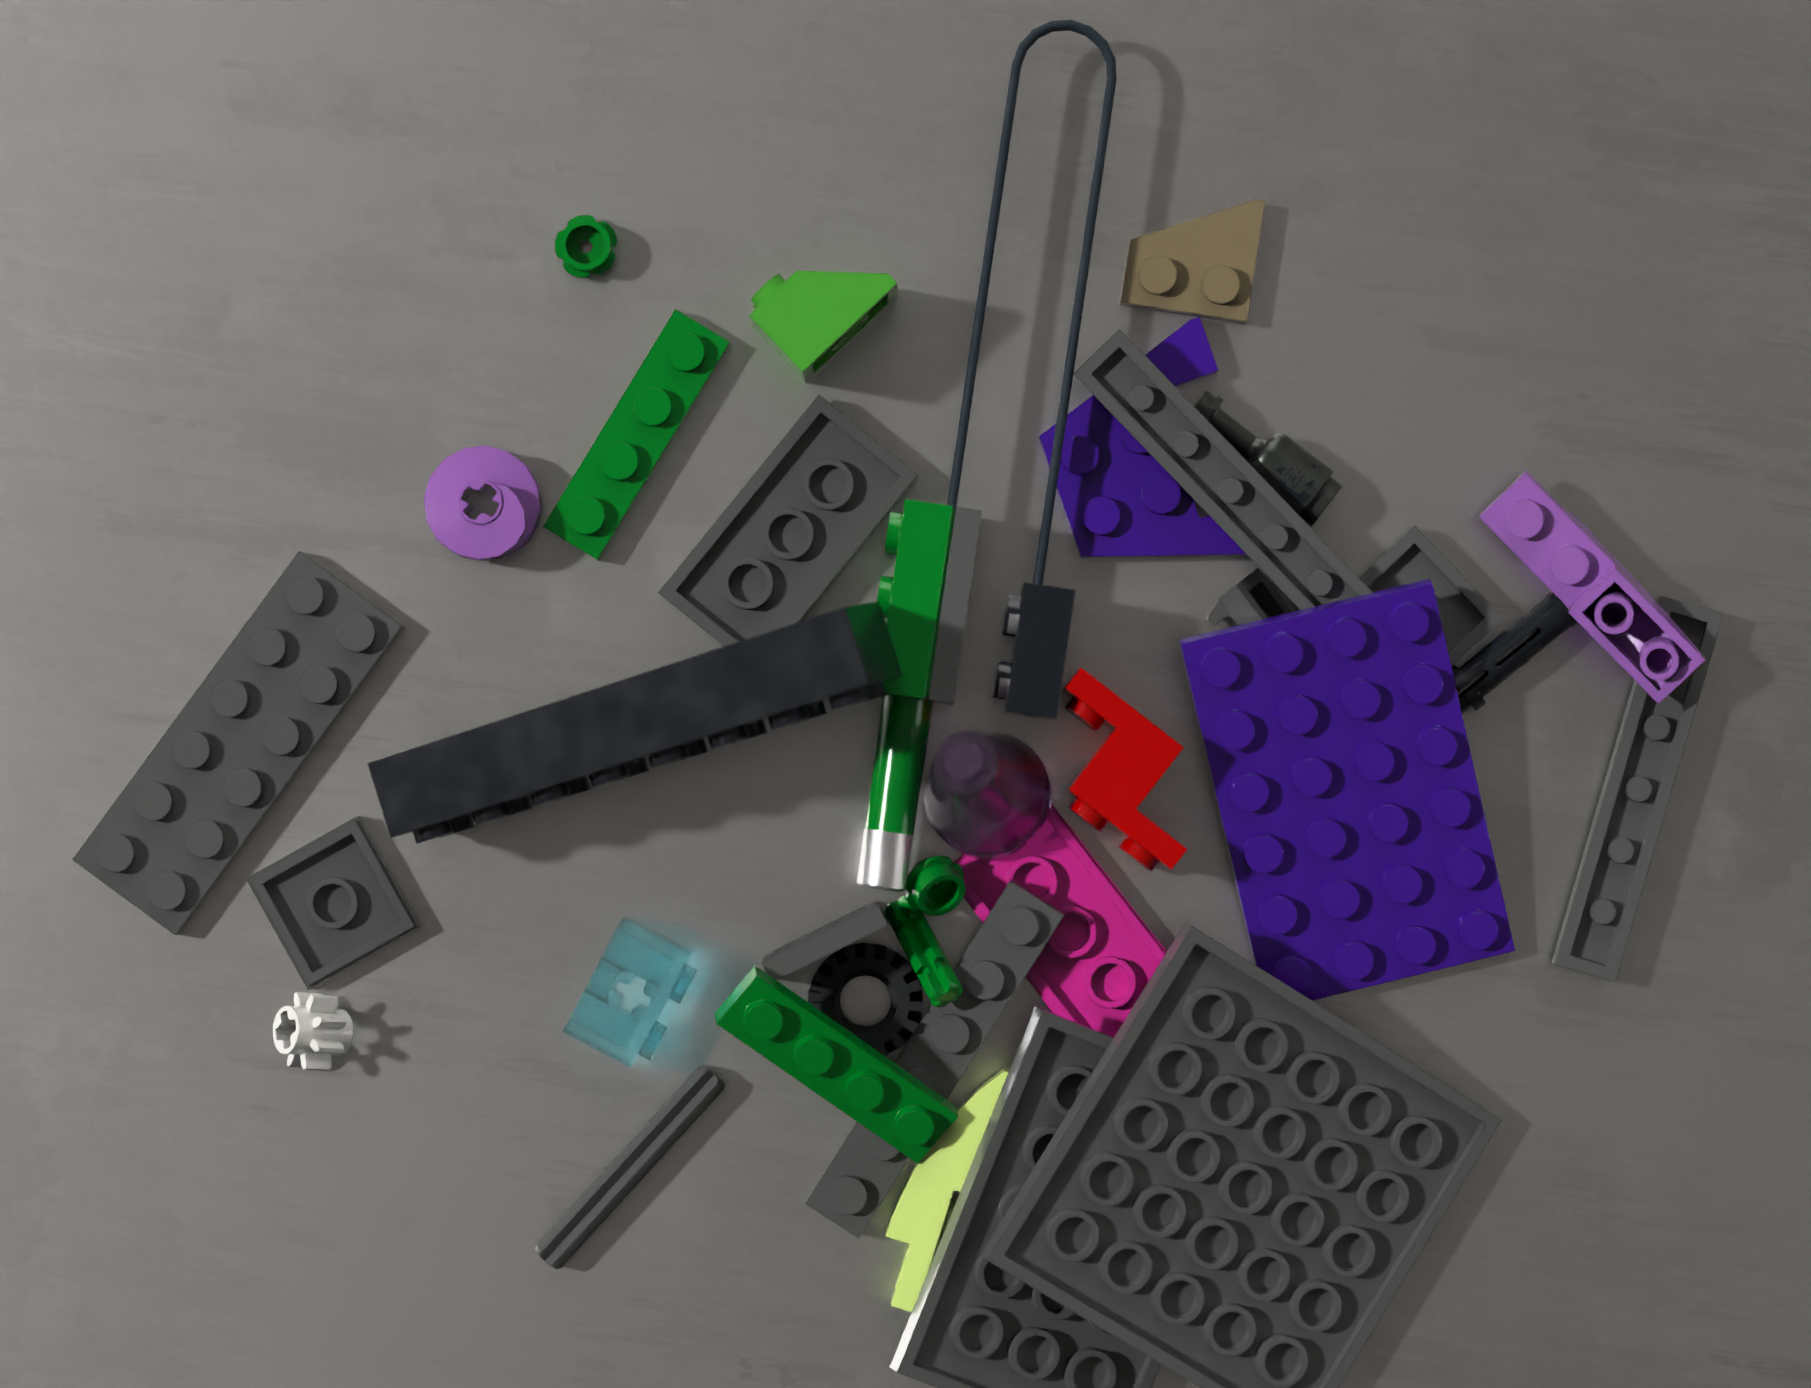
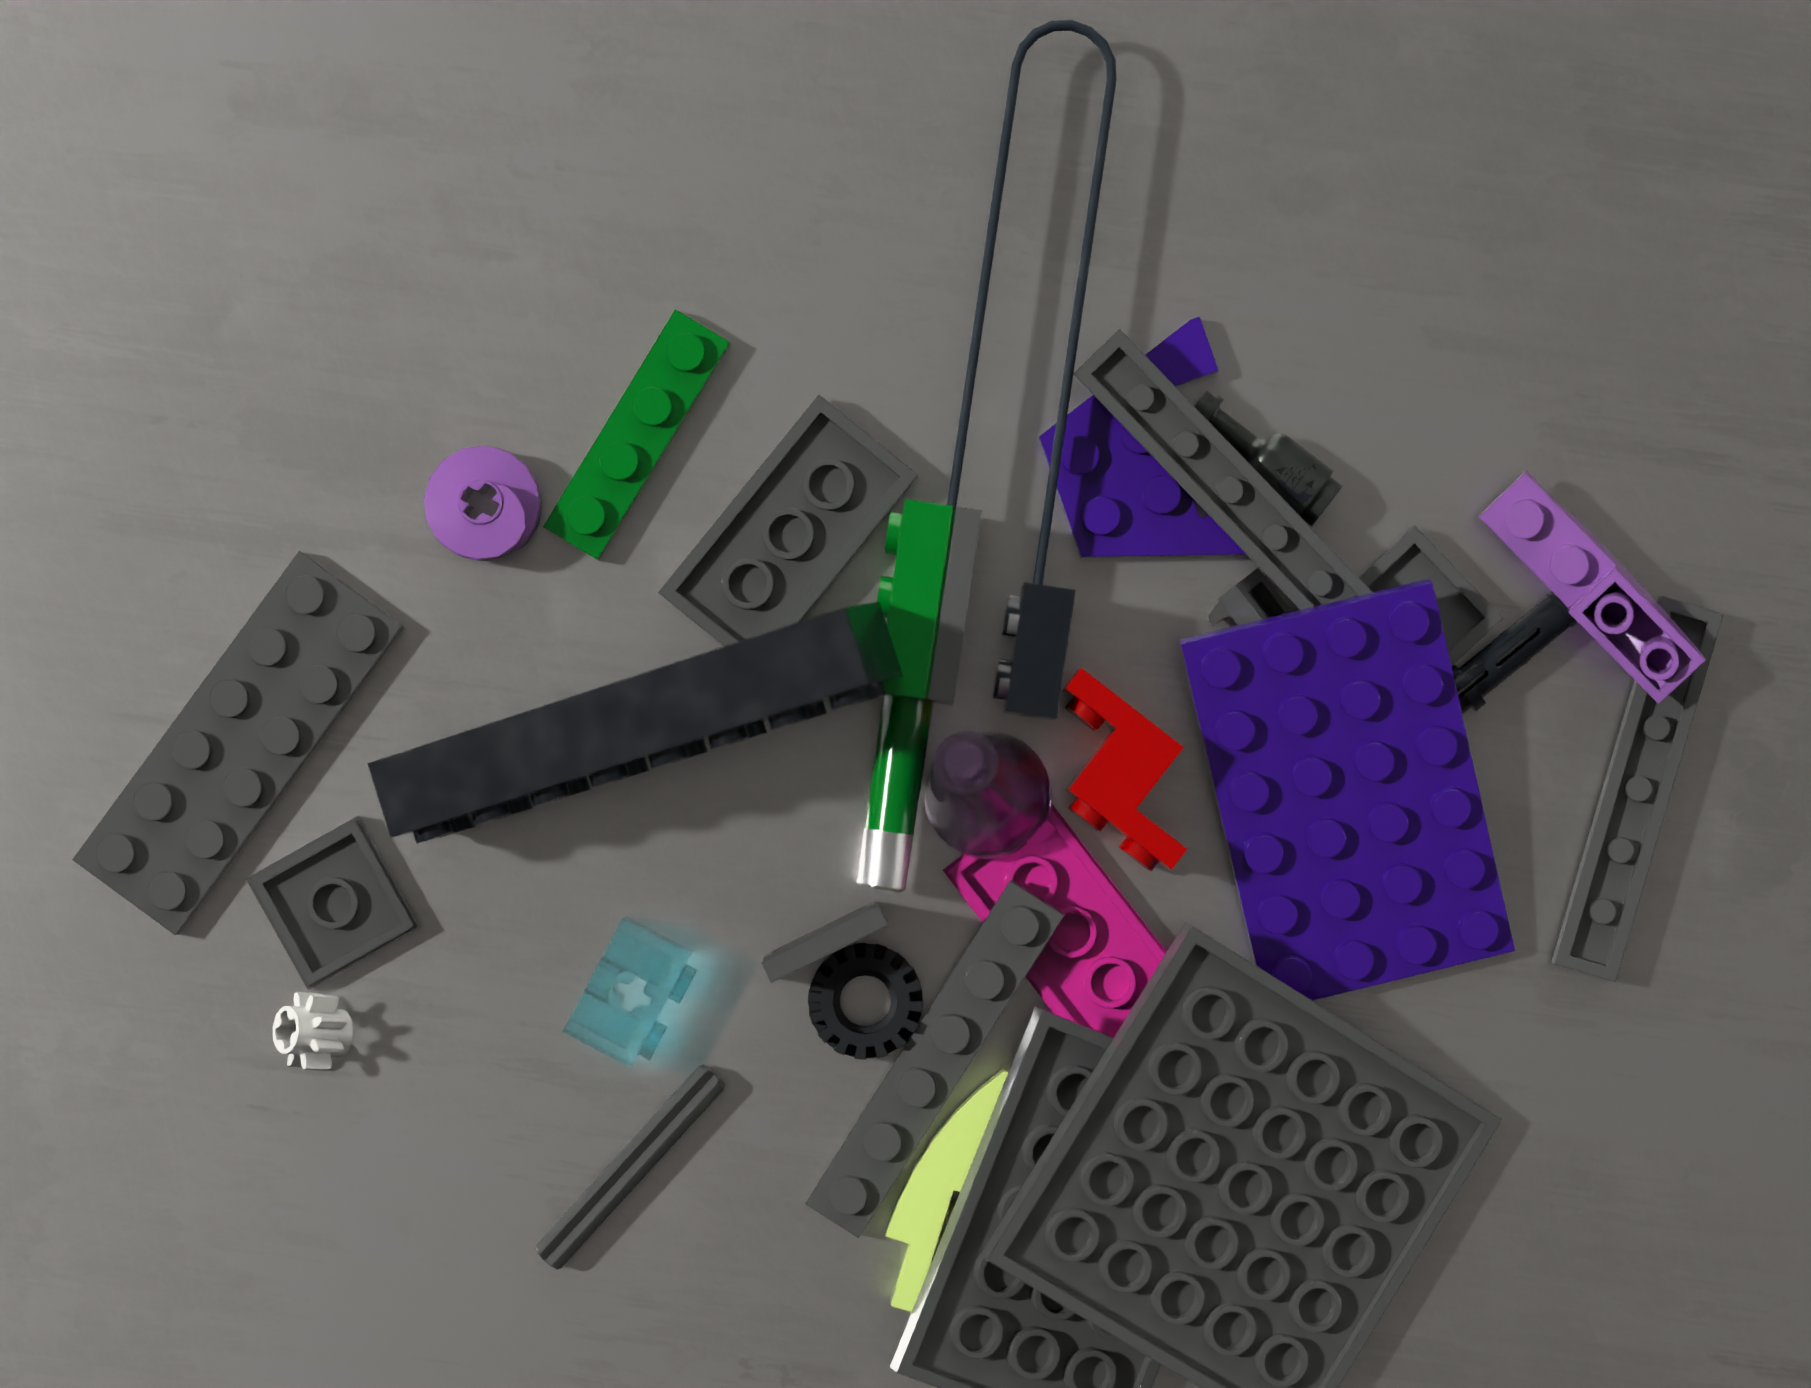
(583, 229): green plate -> none
(818, 313): bright green slope -> none
(836, 1064): green plate -> none
(924, 952): green axle -> none
(935, 885): green plate -> none
(1197, 265): dark tan wing -> none

